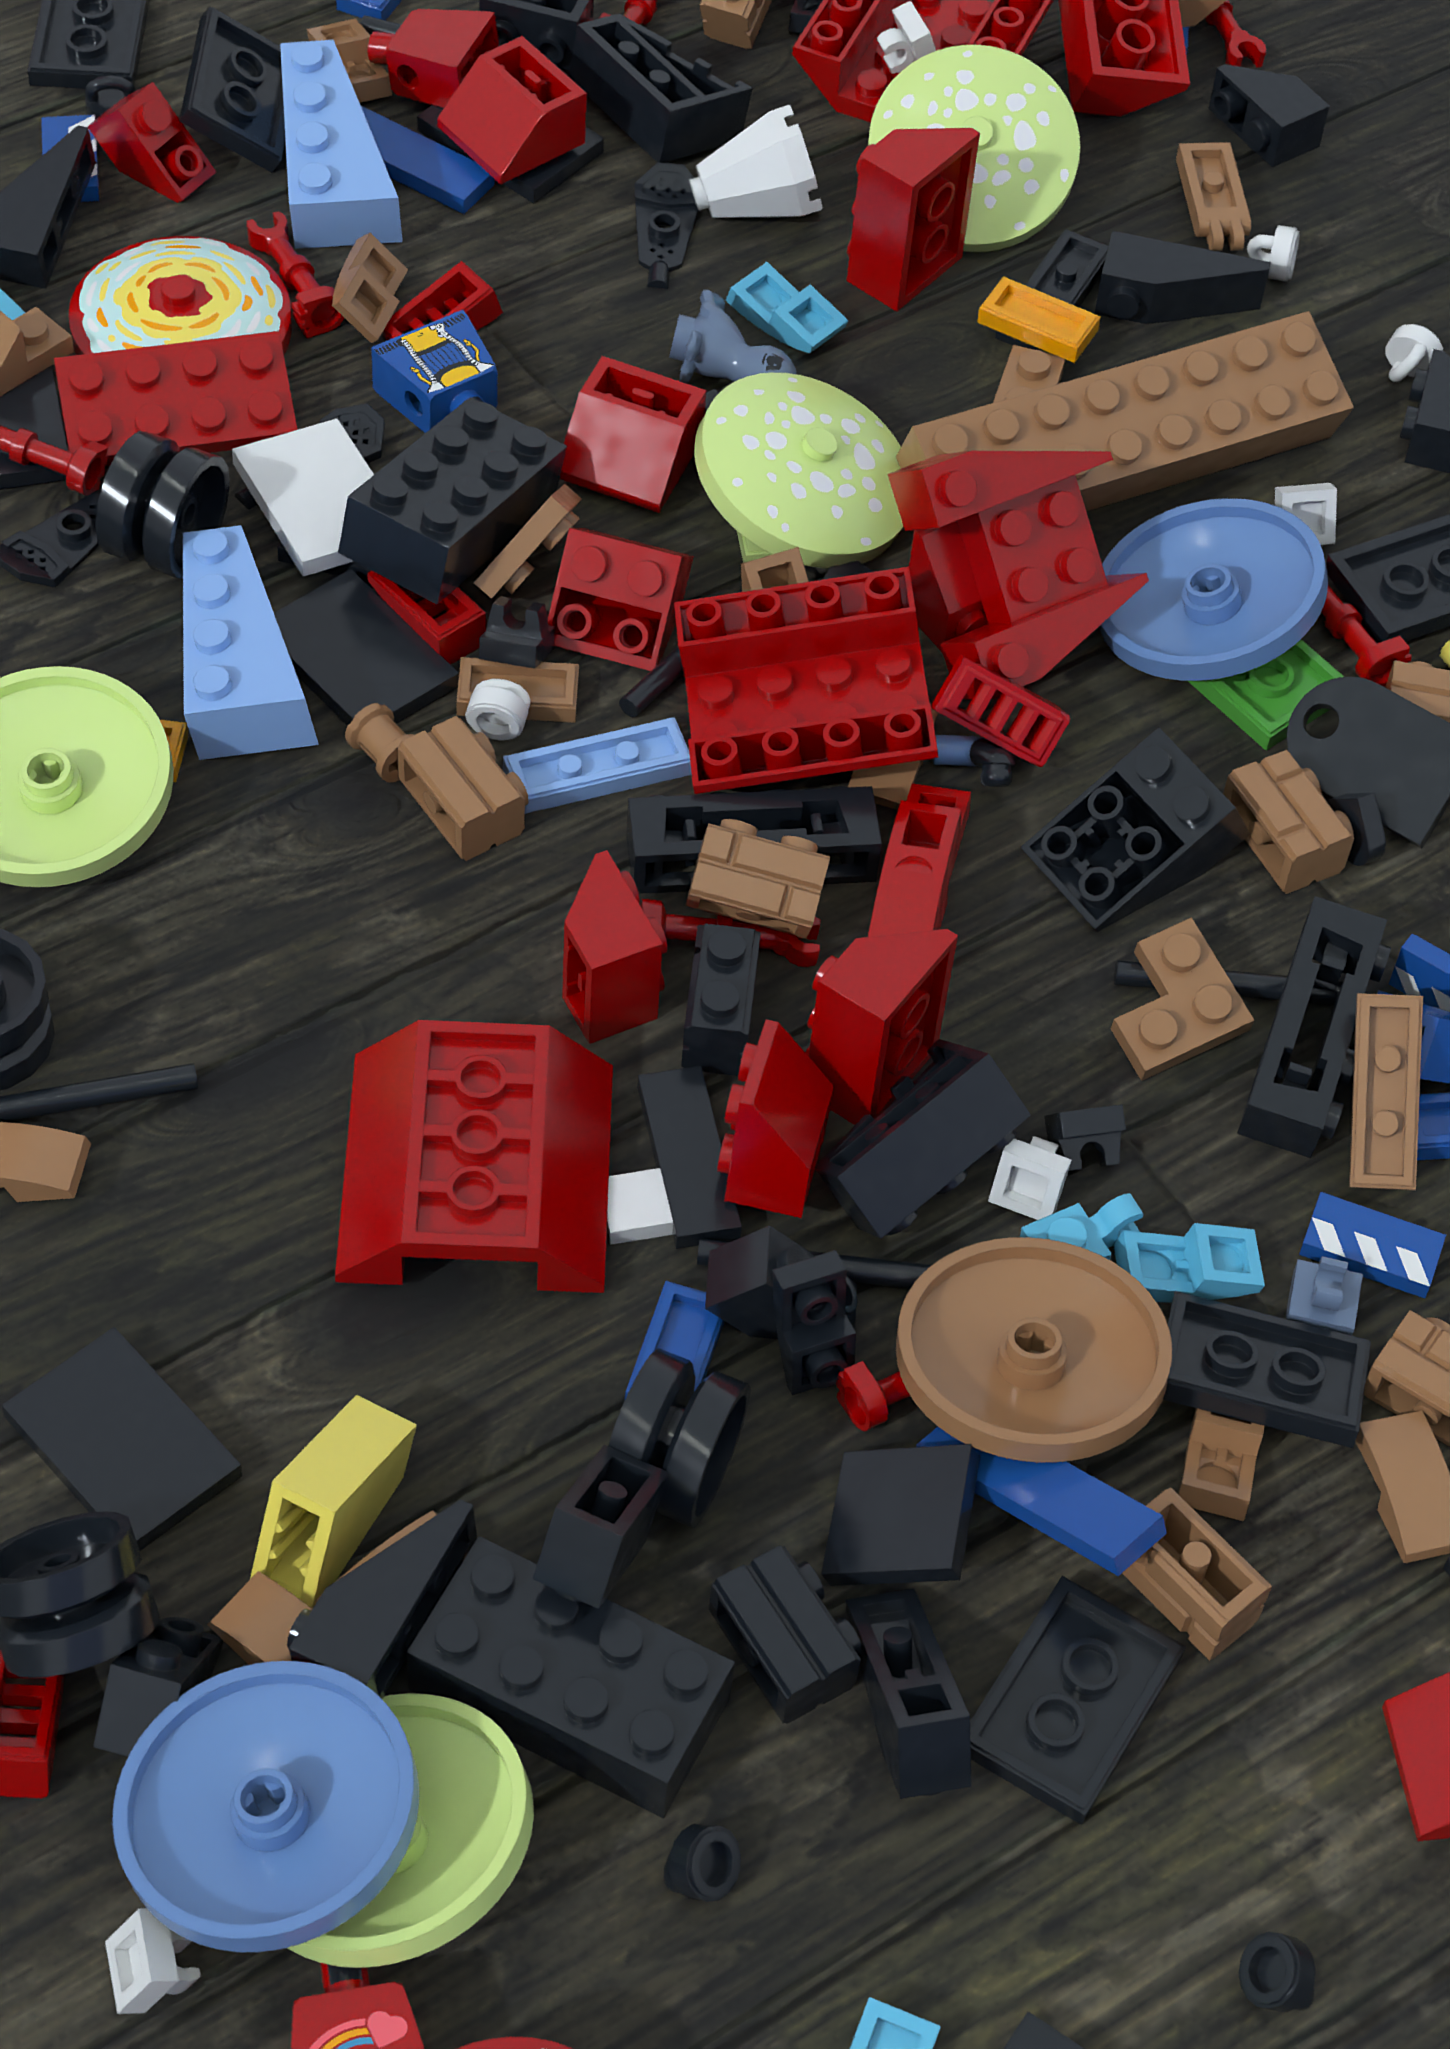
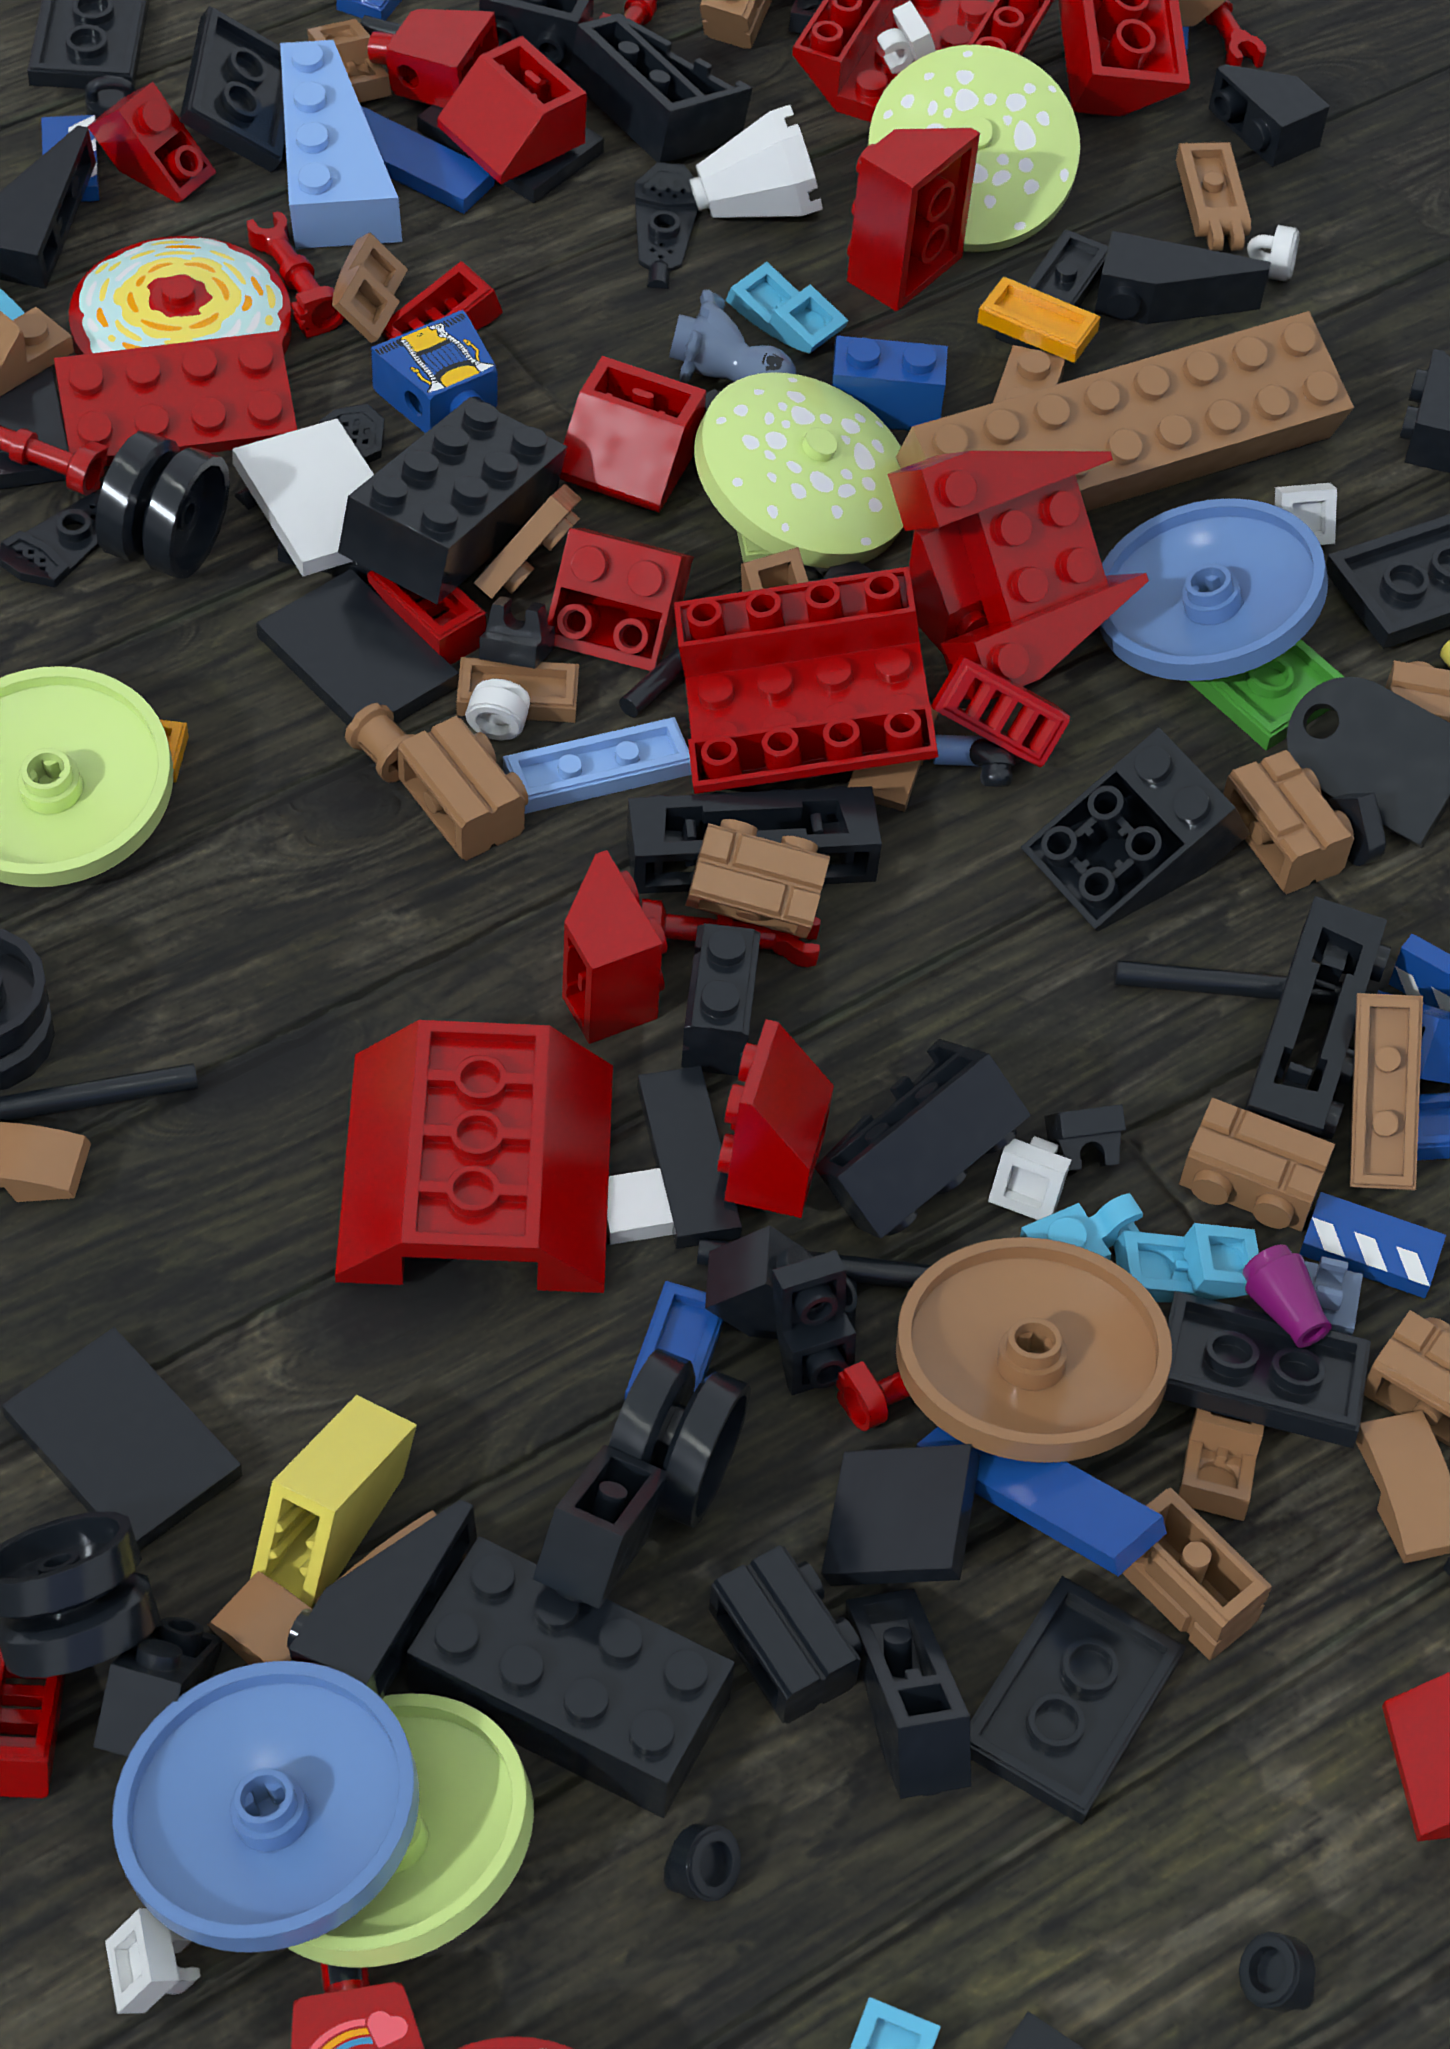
(235, 661): light blue wedge -> none
(879, 1015): red slope -> none
(892, 378): none -> blue slope
(920, 861): red slope -> none
(1194, 1008): medium nougat plate -> none
(1256, 1165): none -> medium nougat brick
(1286, 1293): none -> magenta cone
(1374, 659): red piece -> none
(1410, 349): white tile -> none

